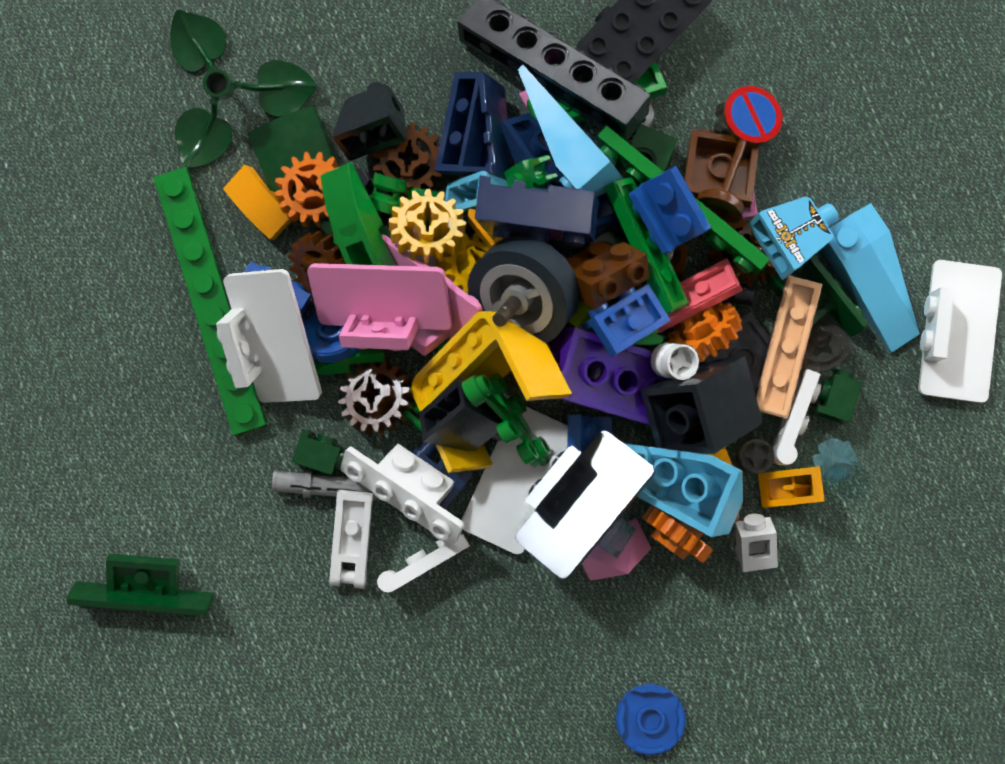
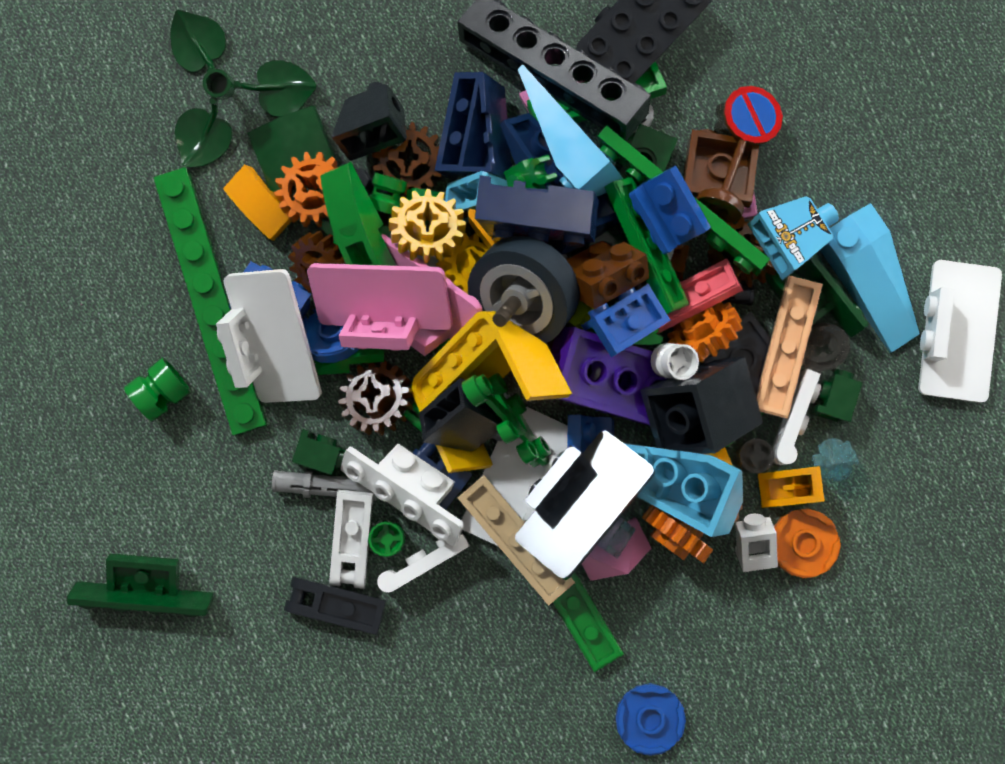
(157, 389): none -> green wheel
(336, 605): none -> black plate
(382, 541): none -> green wheel
(502, 525): none -> tan plate
(587, 626): none -> green tile
(806, 543): none -> orange tile

